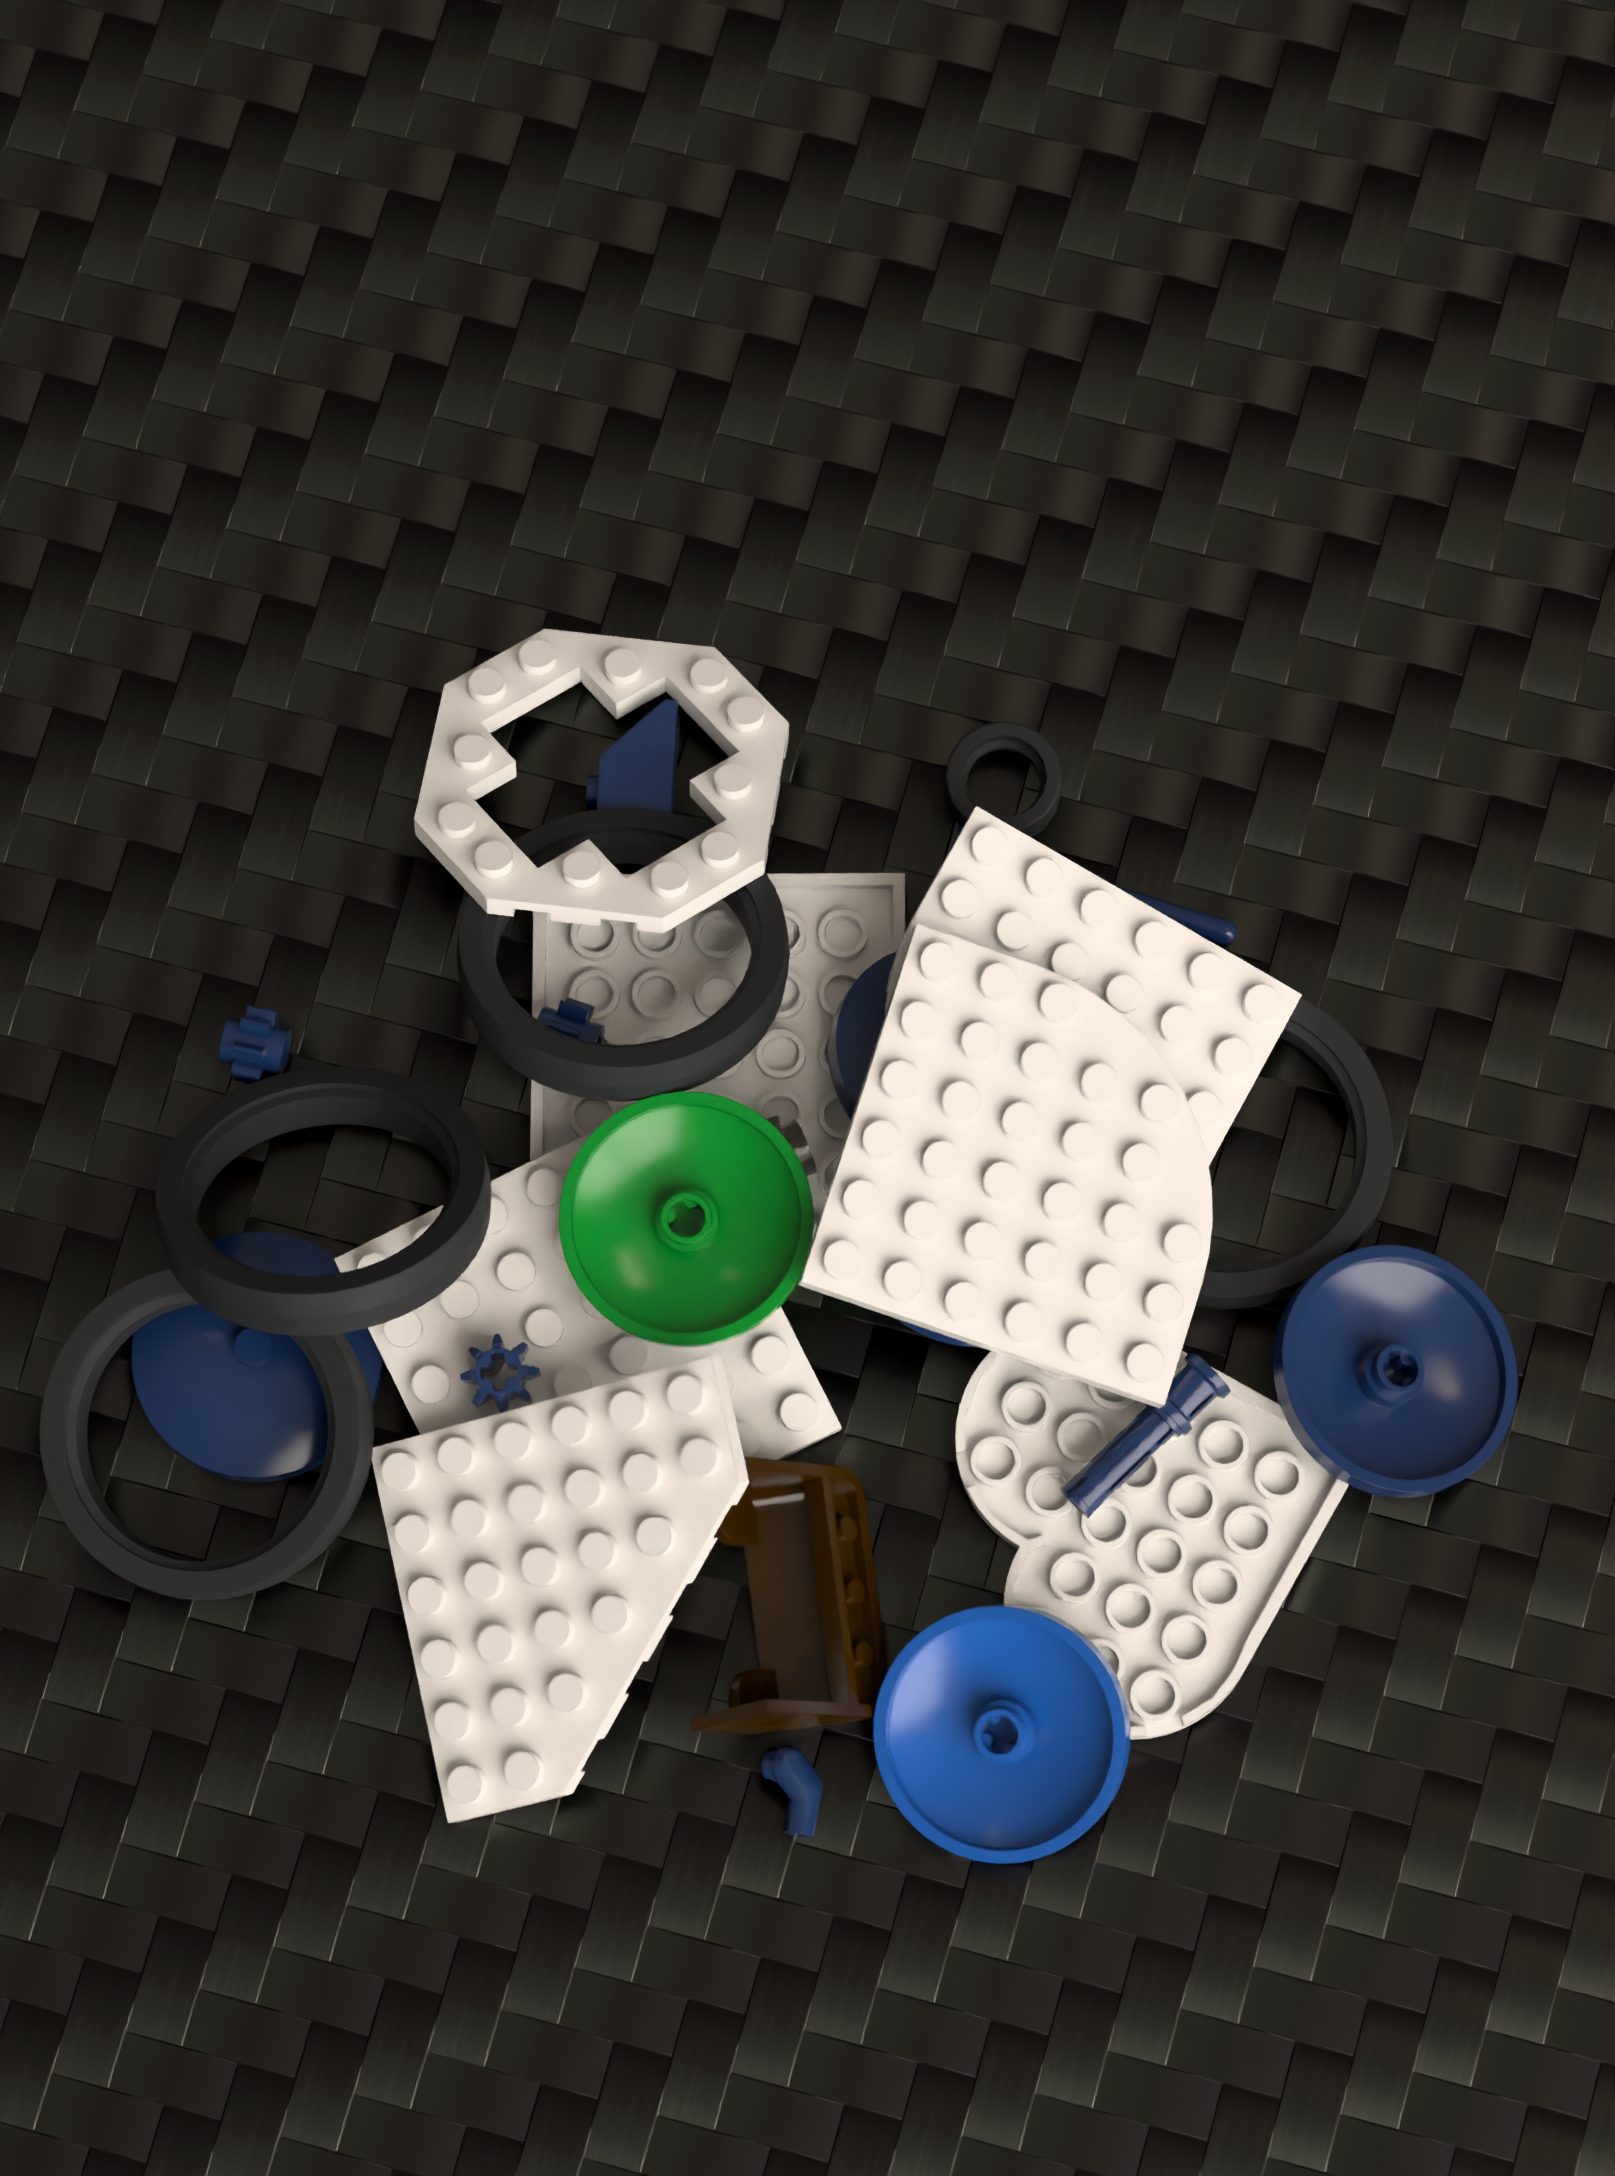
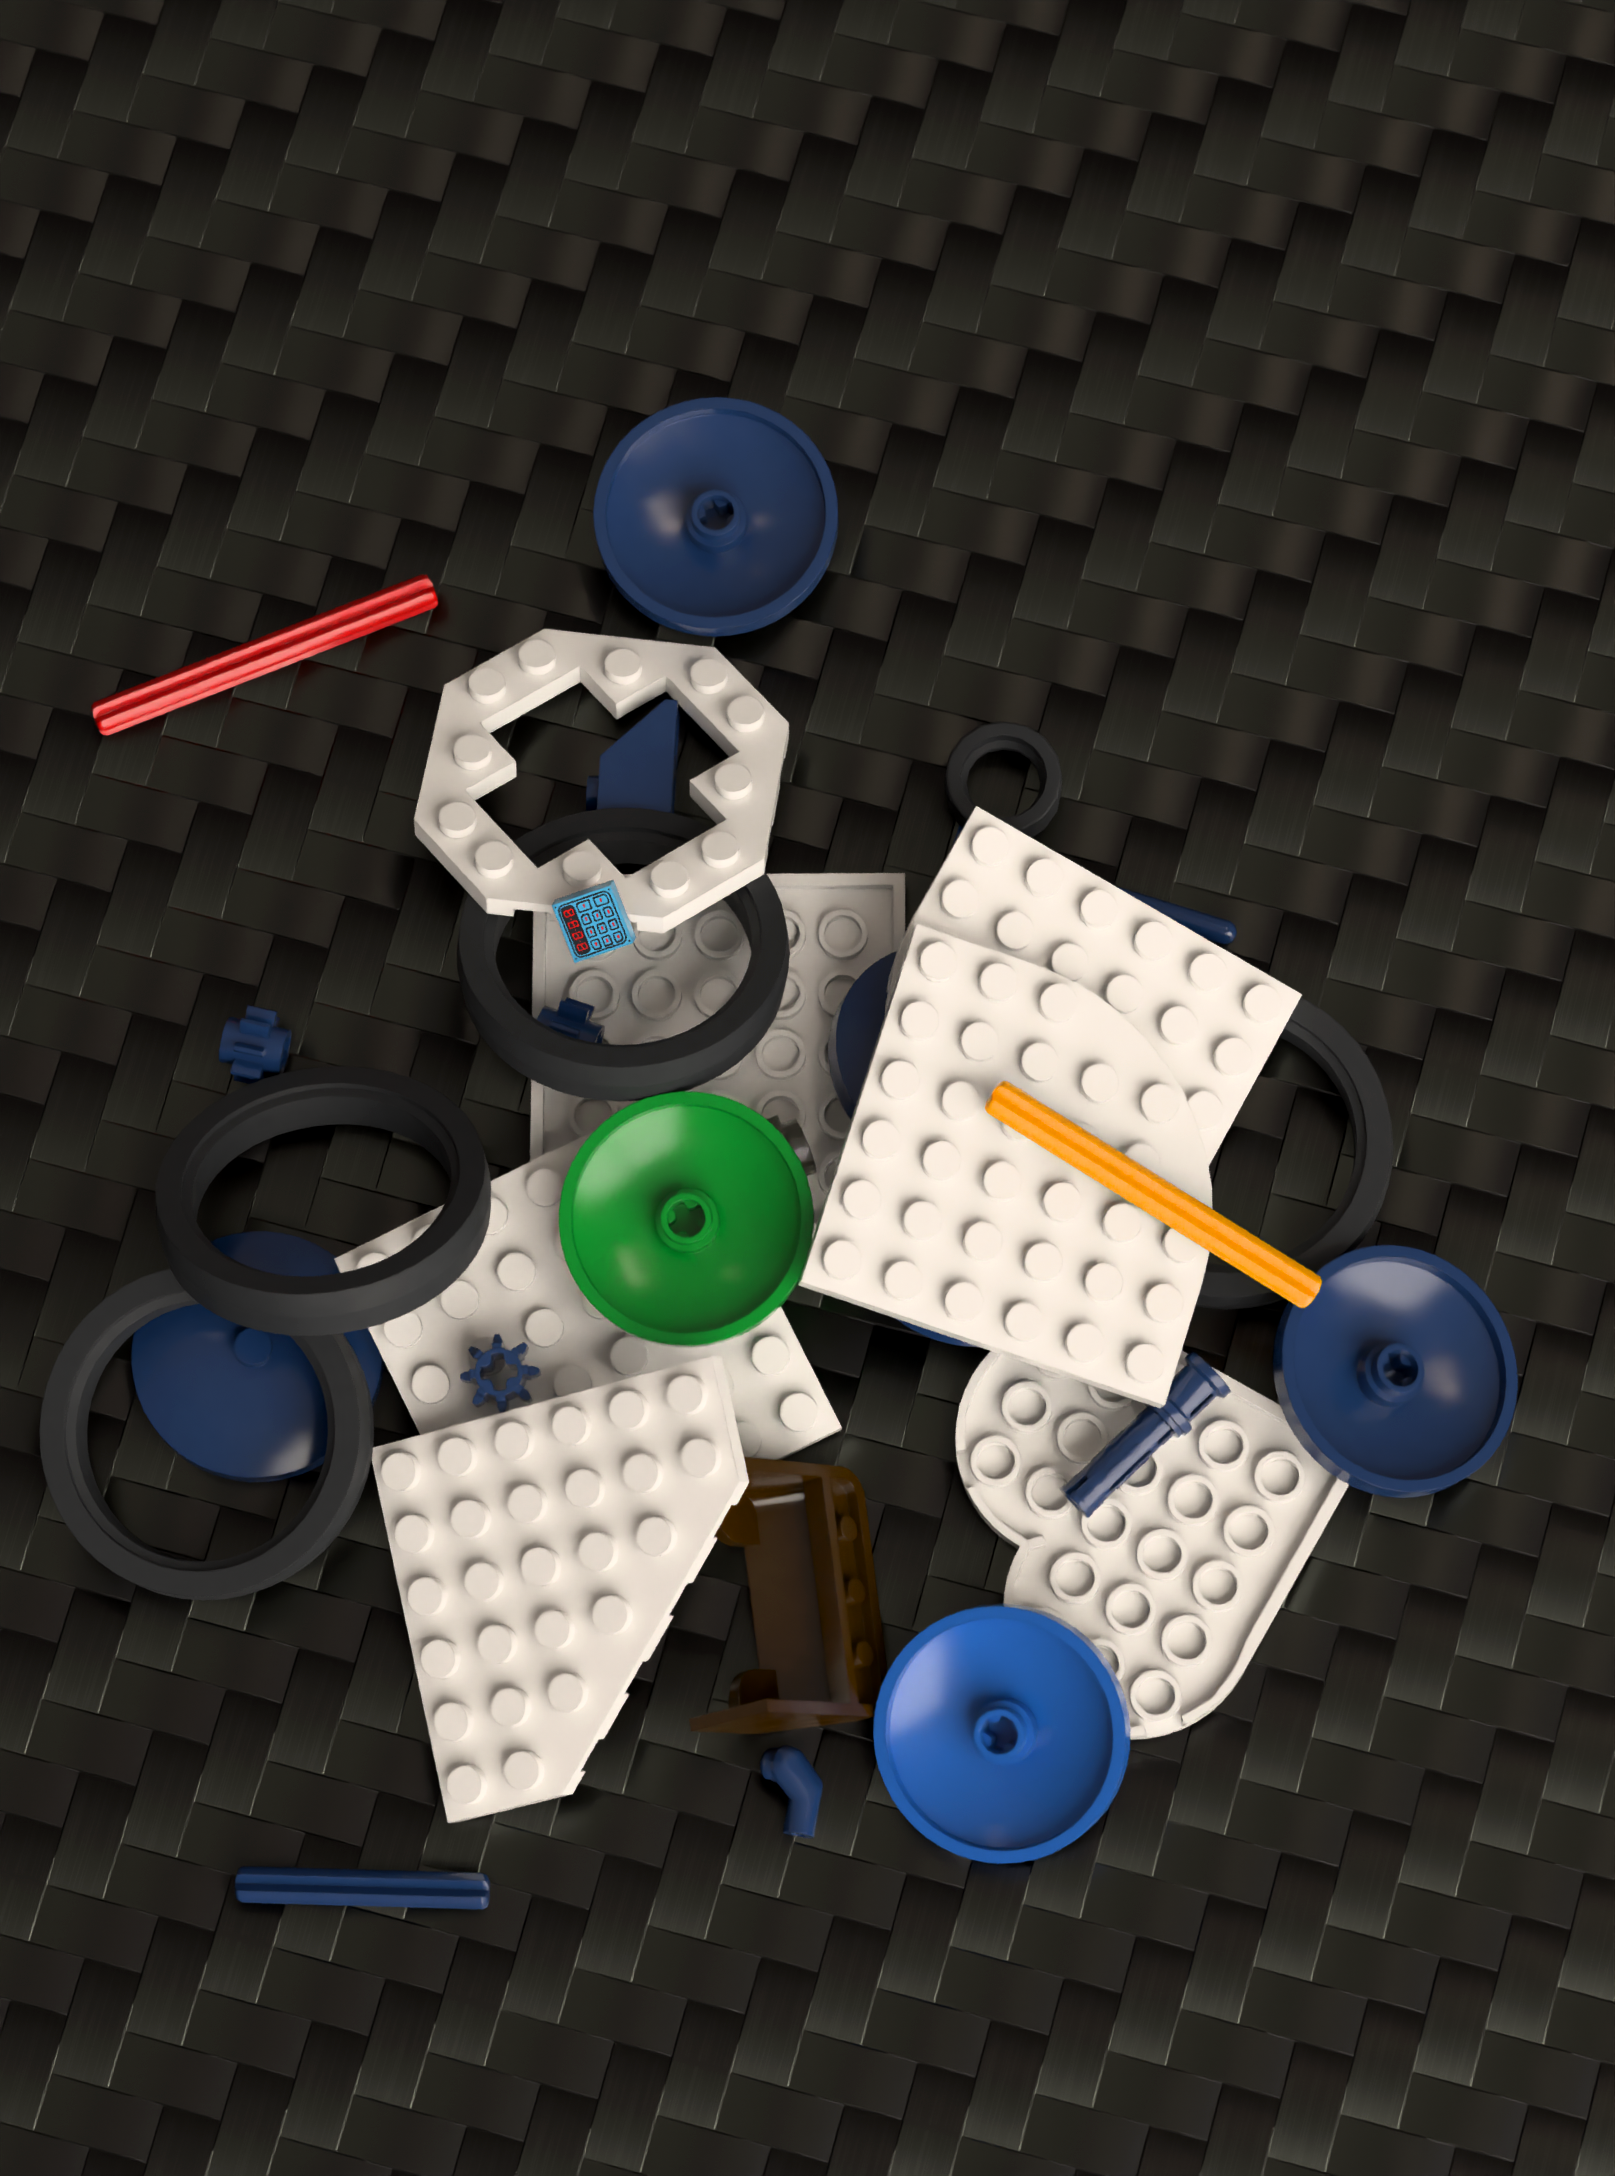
(264, 654): none -> axle
(362, 1887): none -> dark blue axle
(593, 921): none -> tile
(716, 516): none -> dark blue dish
(1153, 1194): none -> light orange axle

